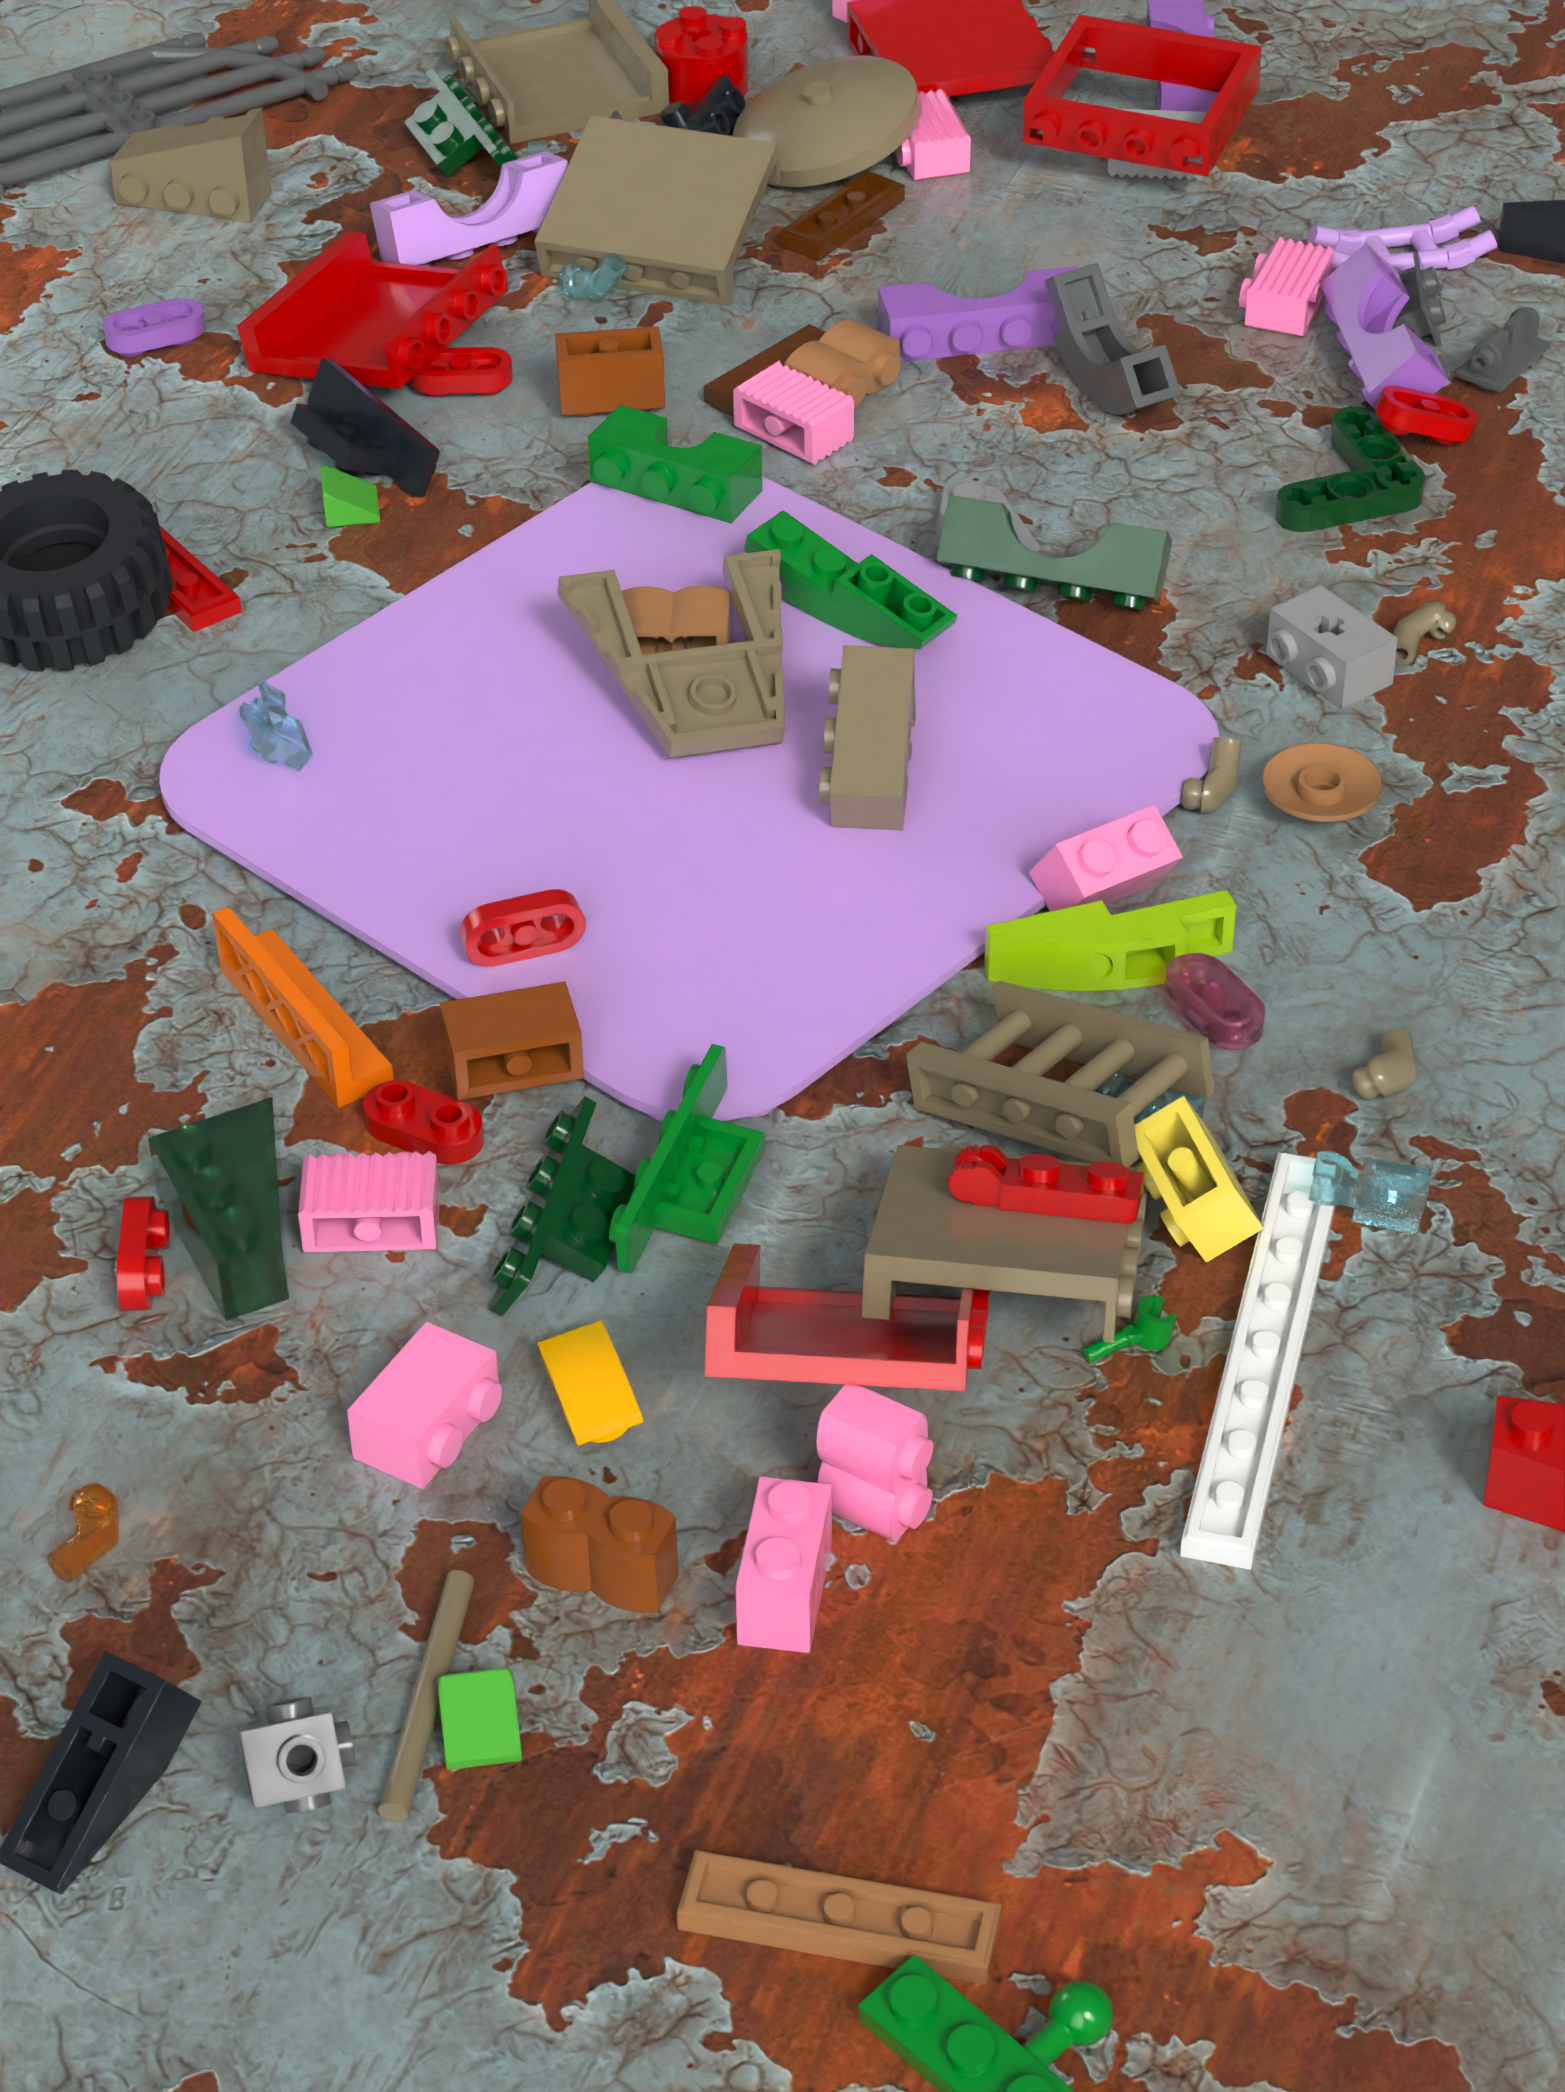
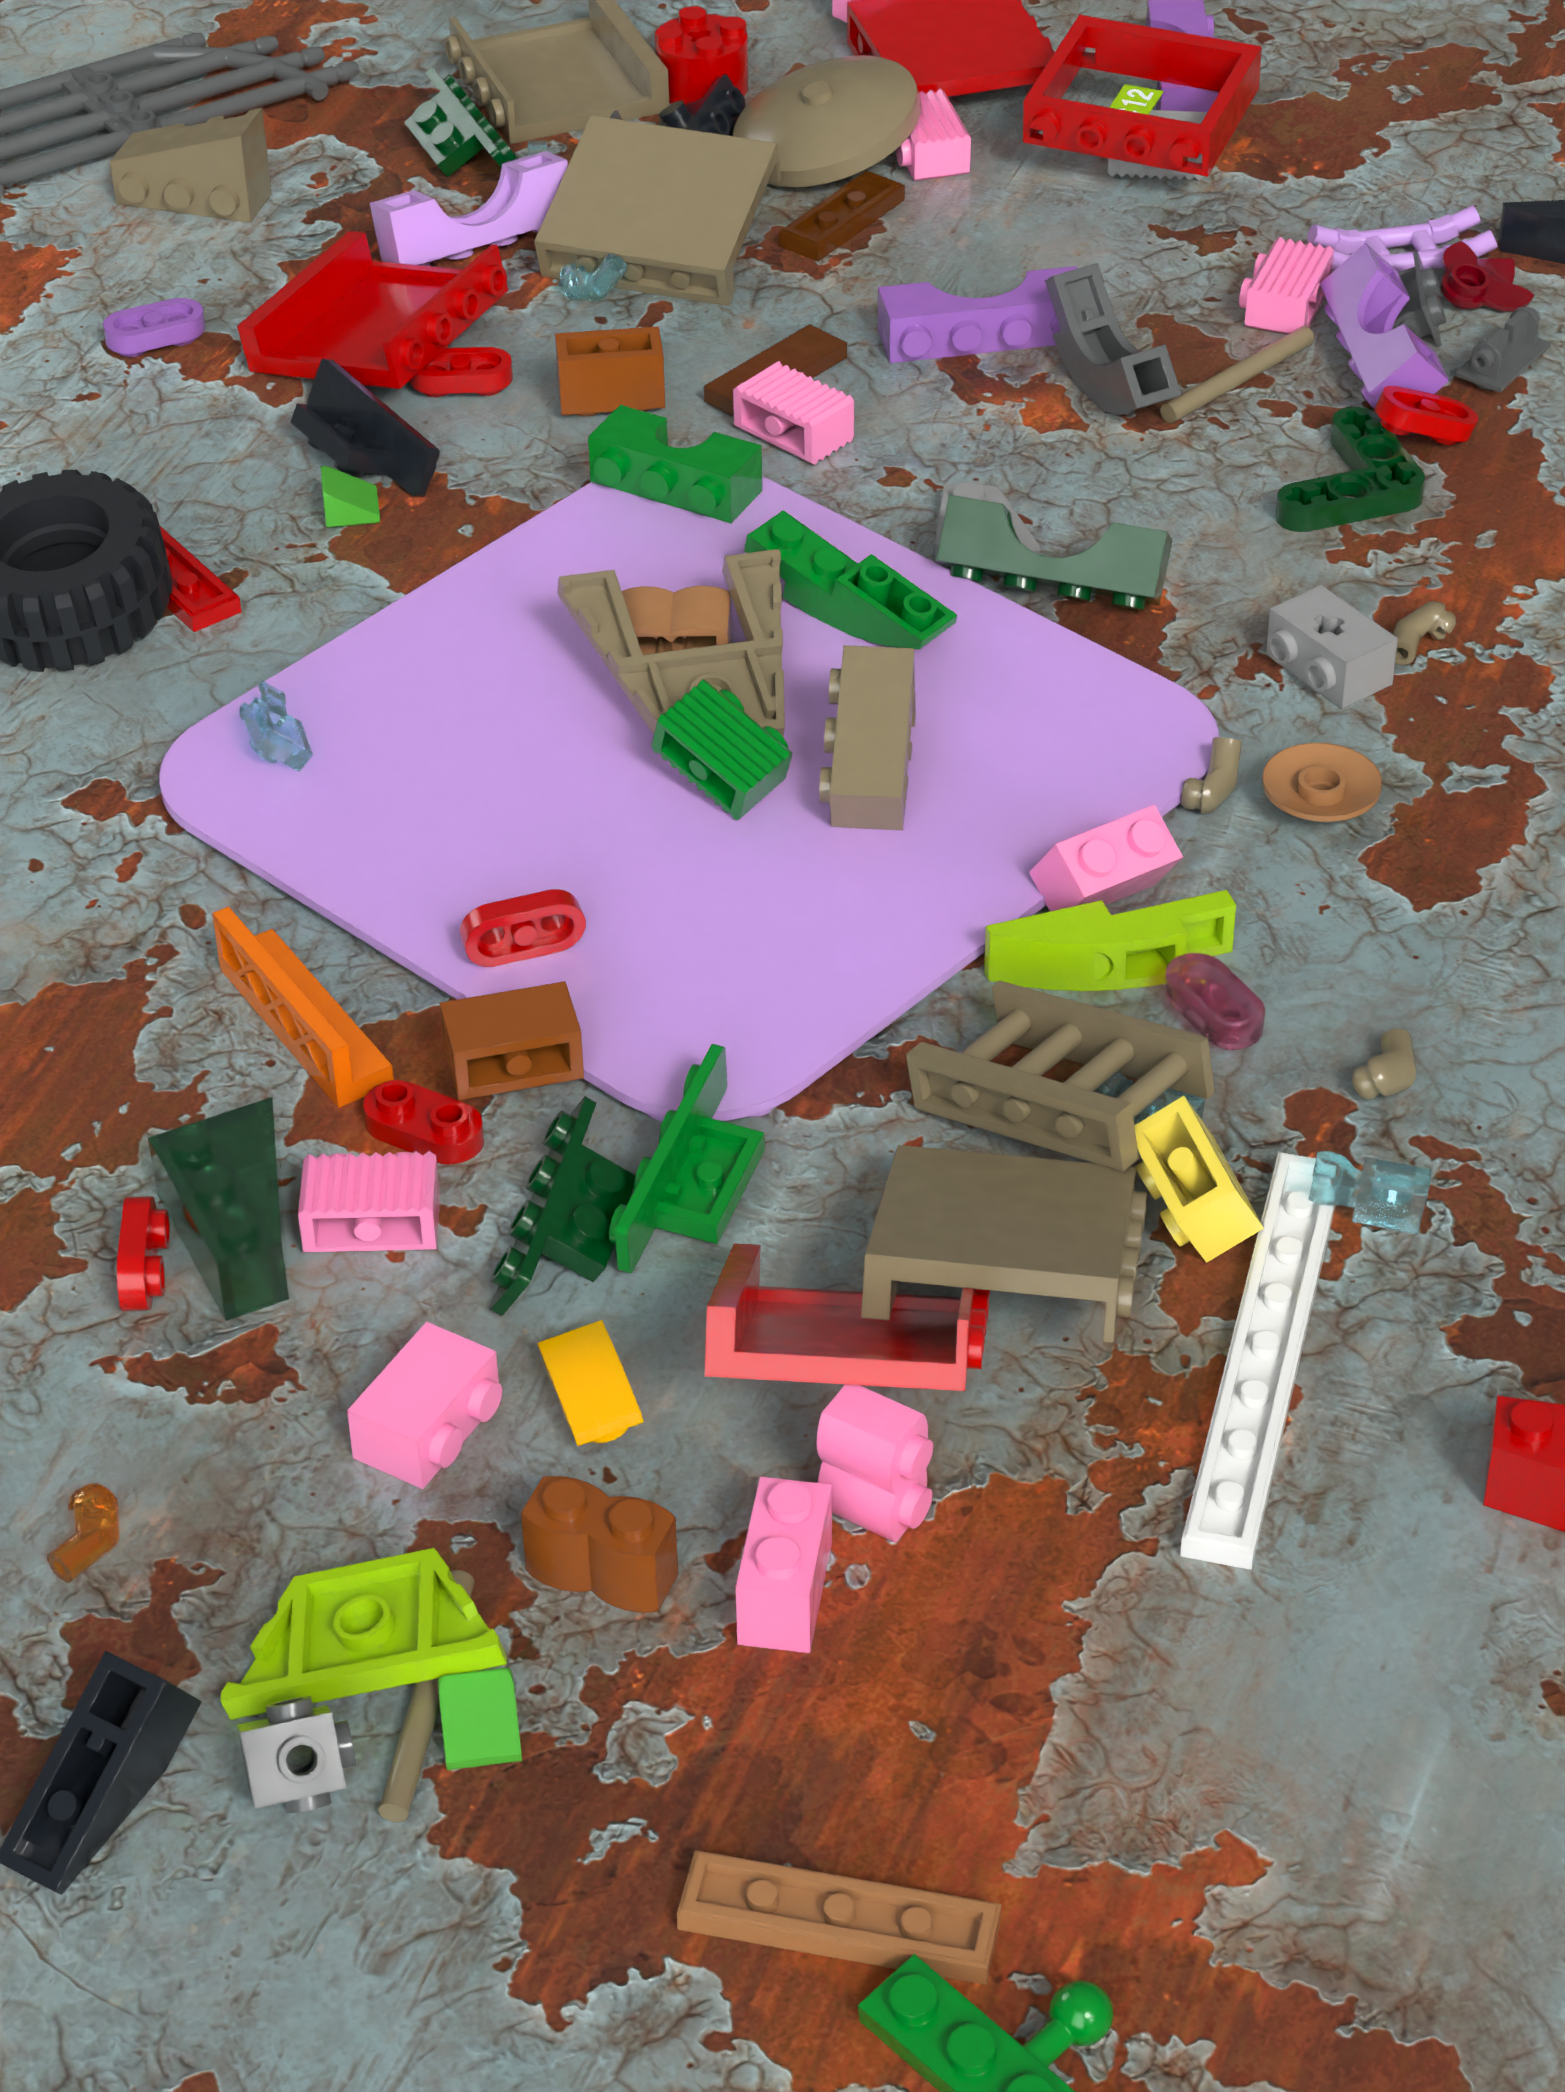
(364, 1633): none -> lime wing
(722, 748): none -> green brick
(850, 359): medium nougat brick -> none
(1045, 1186): red hinge -> none
(1136, 99): none -> lime sticker
(1146, 1331): green hand -> none
(1237, 374): none -> dark tan bar
(1481, 282): none -> dark red plate

